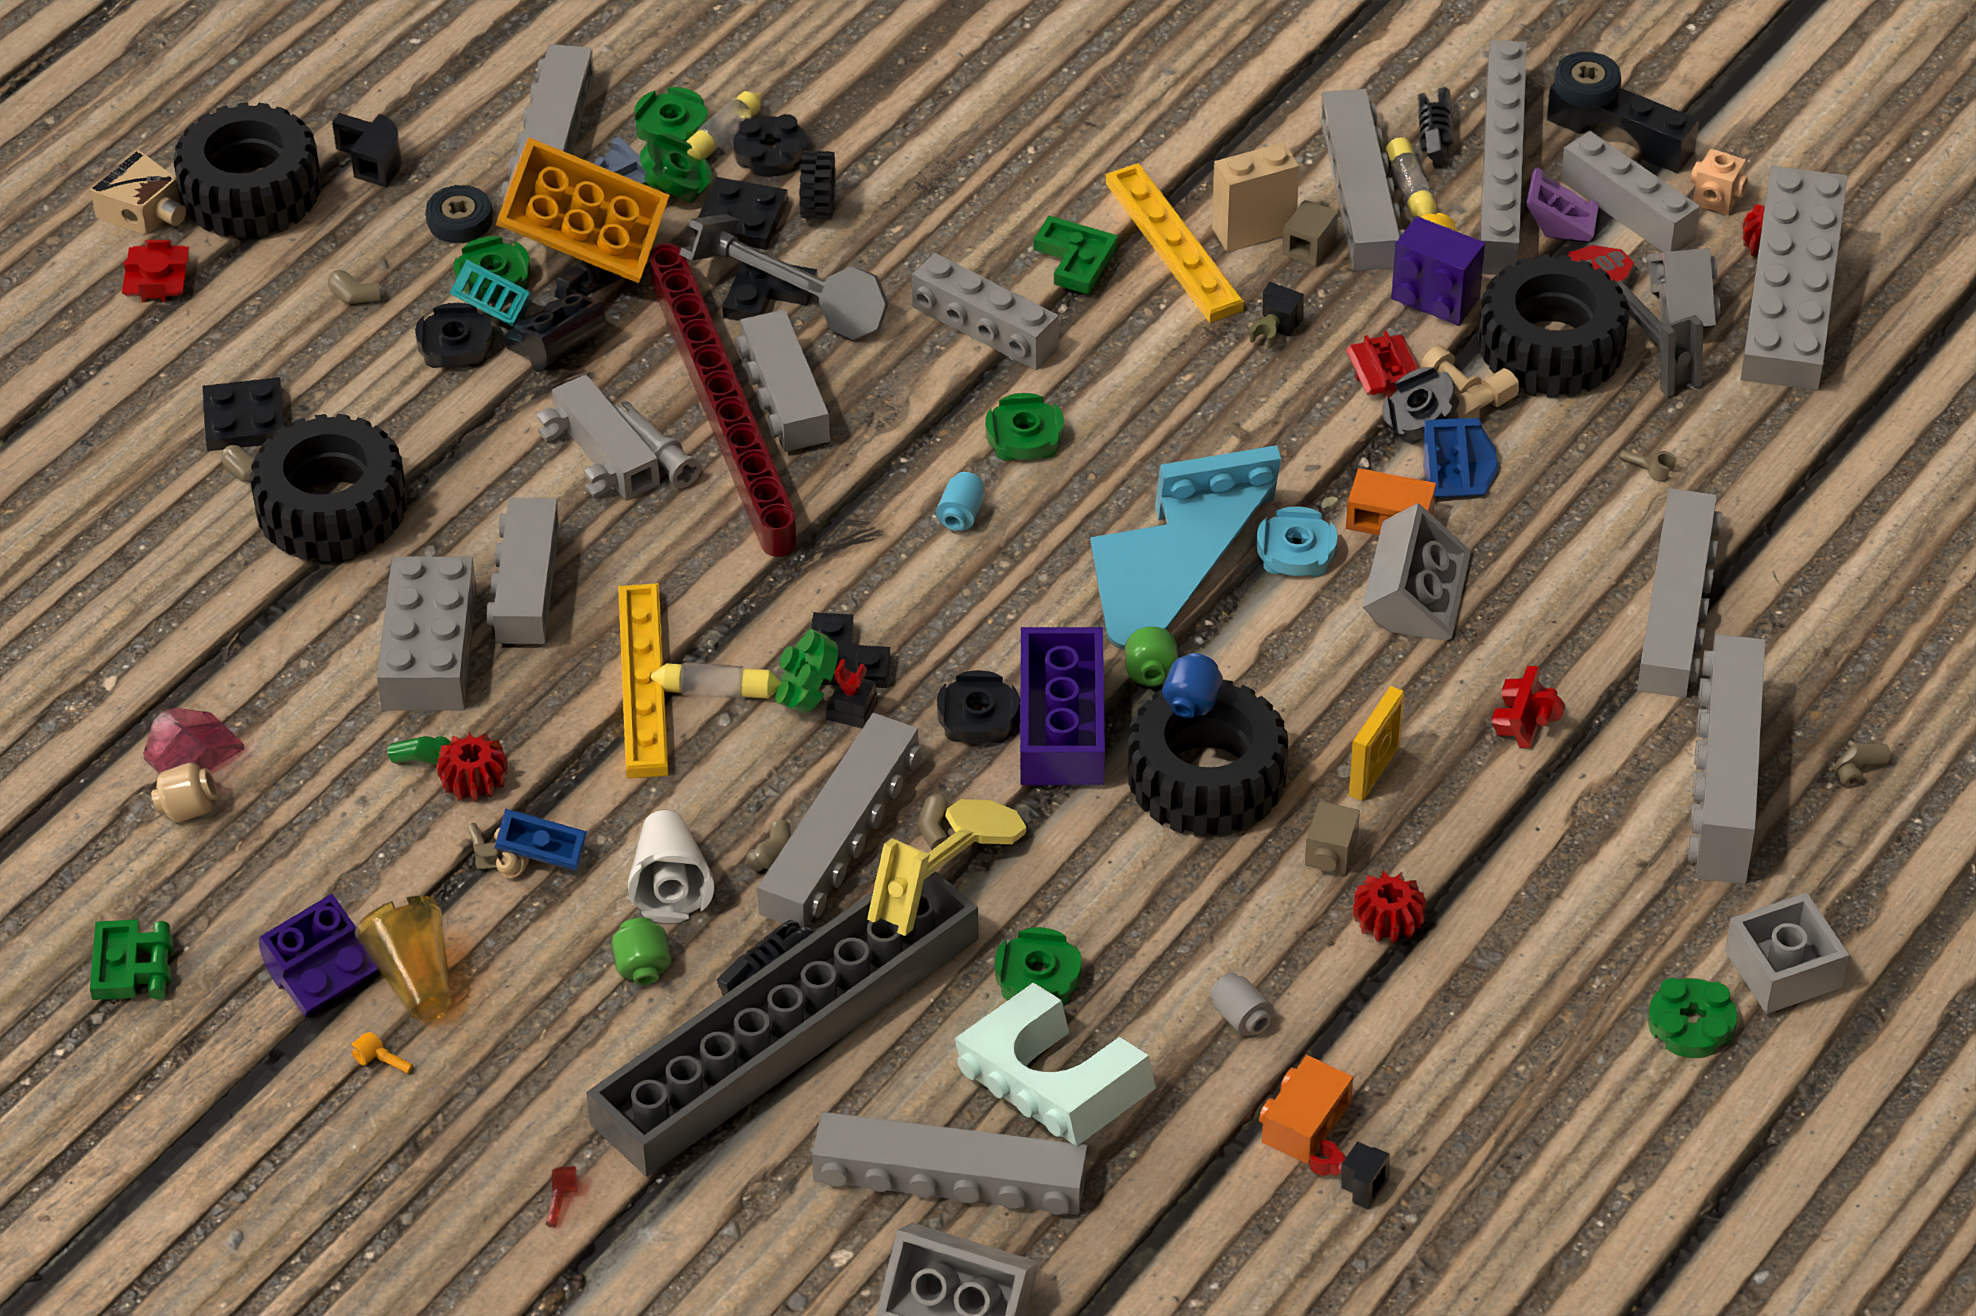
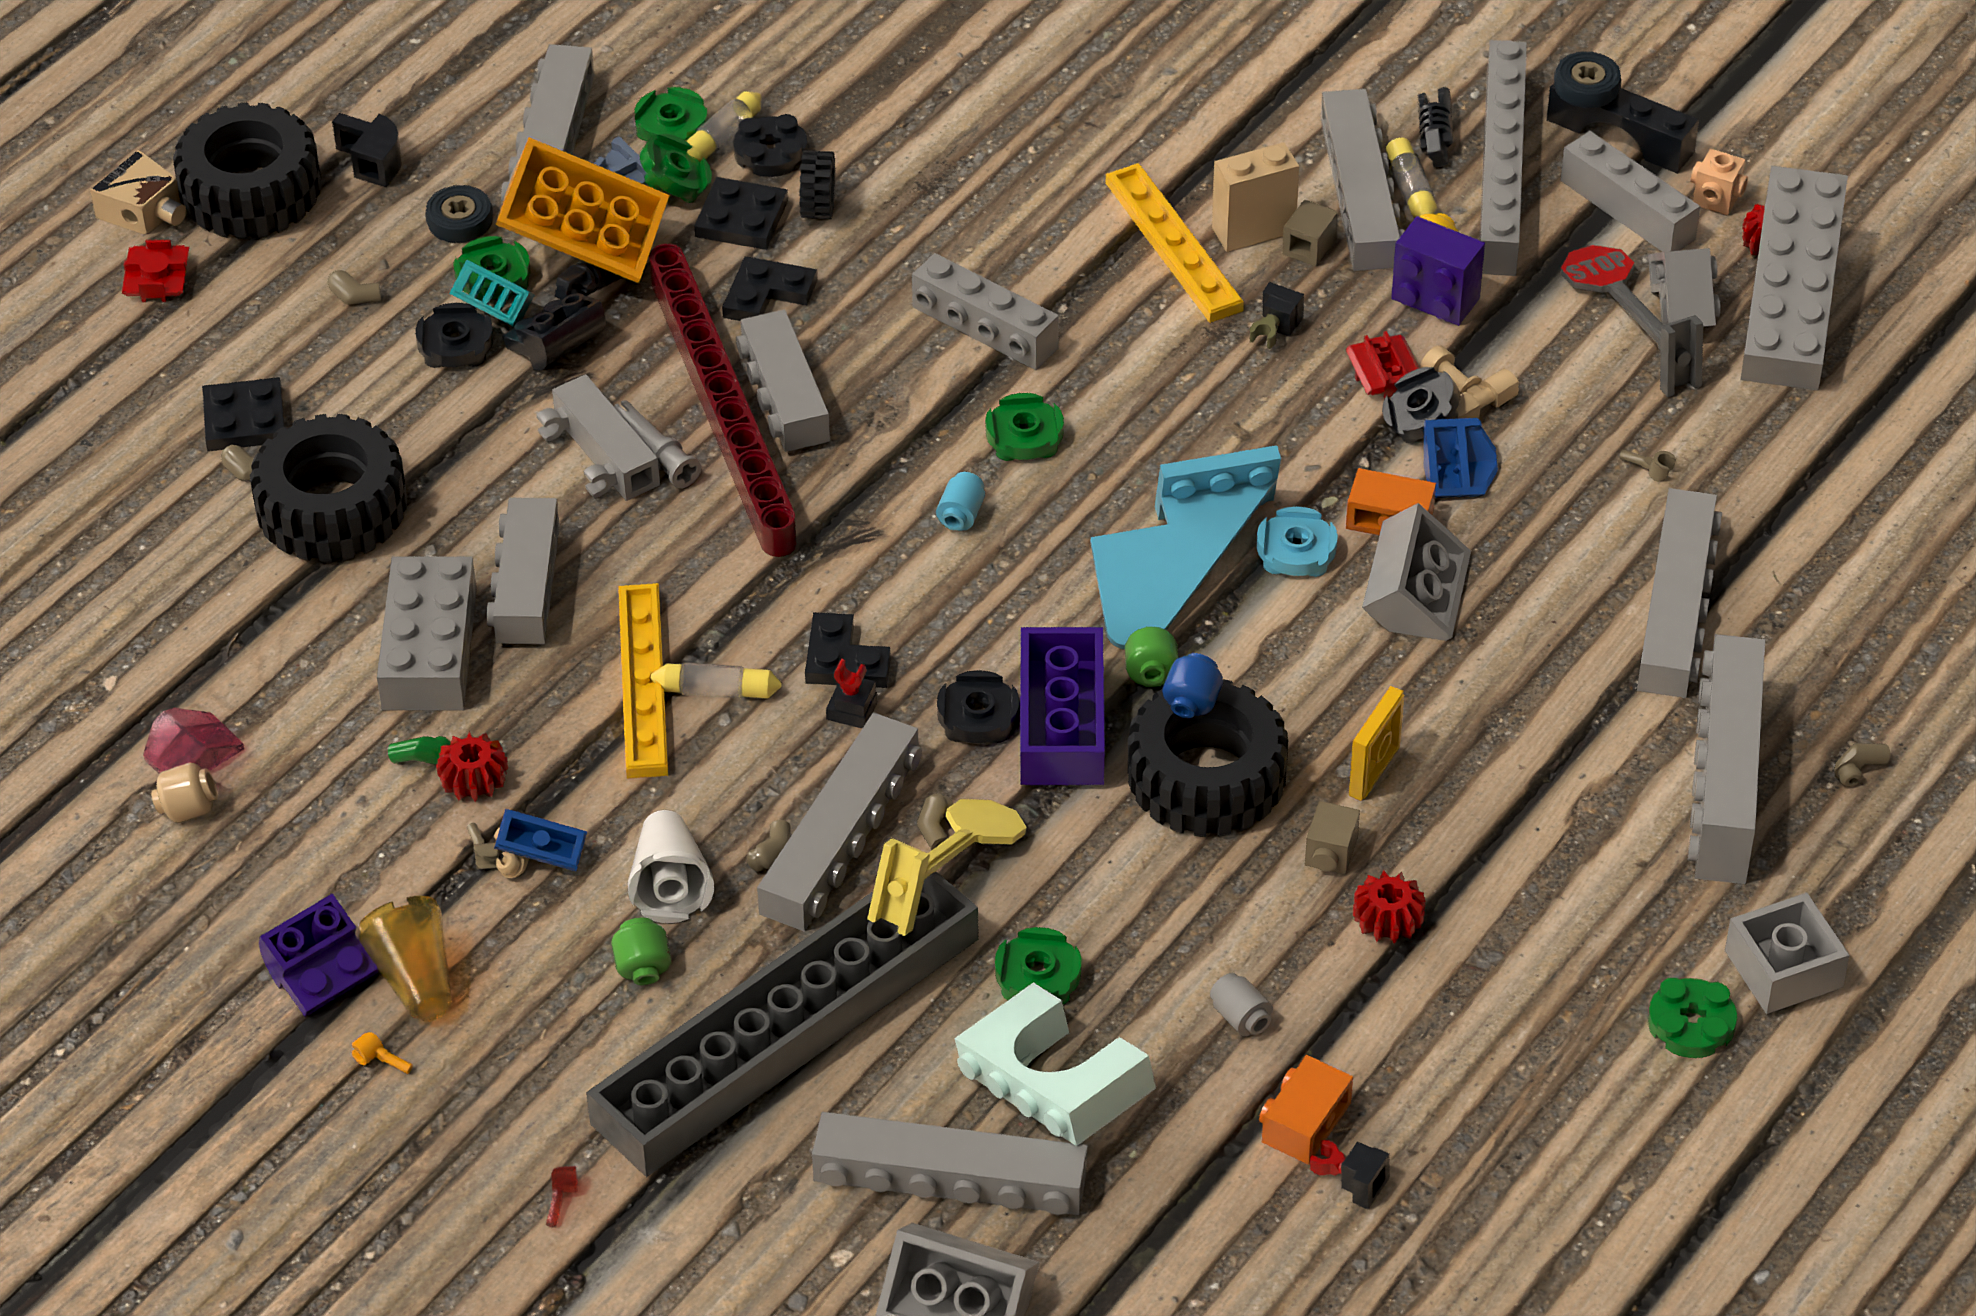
(116, 959): green plate -> none
(763, 953): black hinge -> none
(804, 671): green plate -> none
(849, 299): dark grey piece -> none
(1082, 248): green plate -> none
(1531, 705): red hips -> none
(1560, 210): medium lavender slope -> none
(1562, 293): black tyre -> none

